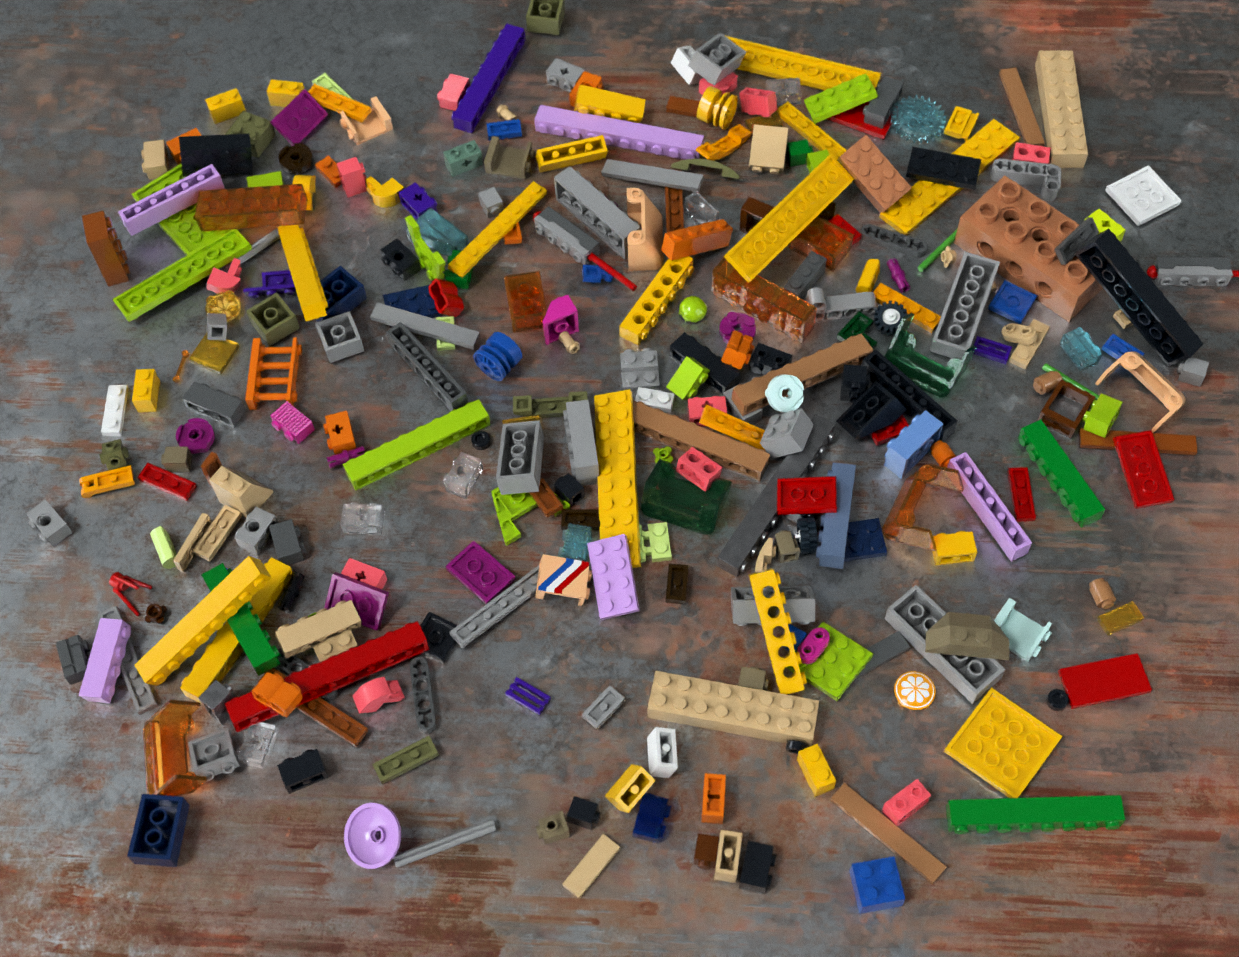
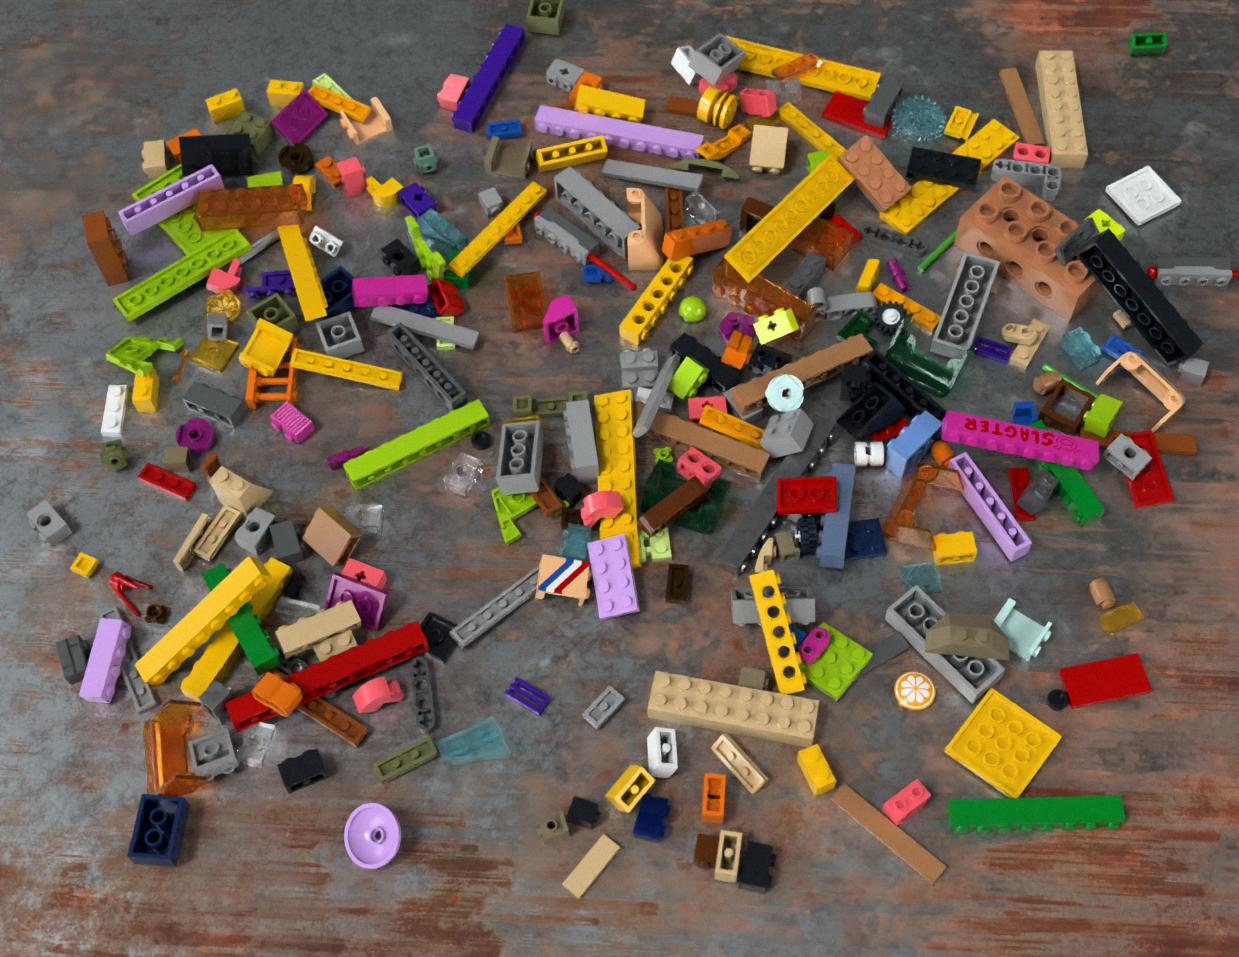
(84, 565): none -> yellow plate
(106, 481): light orange plate -> none
(133, 350): none -> lime wing
(164, 547): yellowish green brick -> none
(266, 348): none -> yellow panel
(295, 607): none -> clear tile
(325, 241): none -> white hips
(332, 536): none -> medium nougat brick
(340, 432): orange brick -> none
(346, 369): none -> yellow tile
(389, 290): none -> dark pink brick
(425, 159): none -> sand green brick
(444, 843): light grey axle -> none
(463, 158): sand green brick -> none
(474, 744): none -> clear light blue wedge
(480, 572): magenta plate -> none
(498, 356): blue wheel -> none
(505, 113): tan pin -> none
(601, 504): none -> coral brick
(656, 396): none -> light grey tile
(673, 506): none -> reddish brown beam
(739, 763): none -> tan plate
(785, 323): none -> neon yellow brick
(795, 746): black tile -> none
(796, 67): none -> clear orange tile
(797, 152): green brick -> none
(840, 98): lime plate -> none
(875, 452): none -> white wheel
(877, 885): blue brick -> none
(922, 575): none -> clear light blue piece
(948, 256): tan plate -> none
(1012, 302): blue plate -> none
(1020, 440): none -> dark pink brick
(1024, 413): none -> blue panel
(1037, 492): none -> flat silver brick
(1129, 466): none -> light grey brick
(1147, 44): none -> green brick

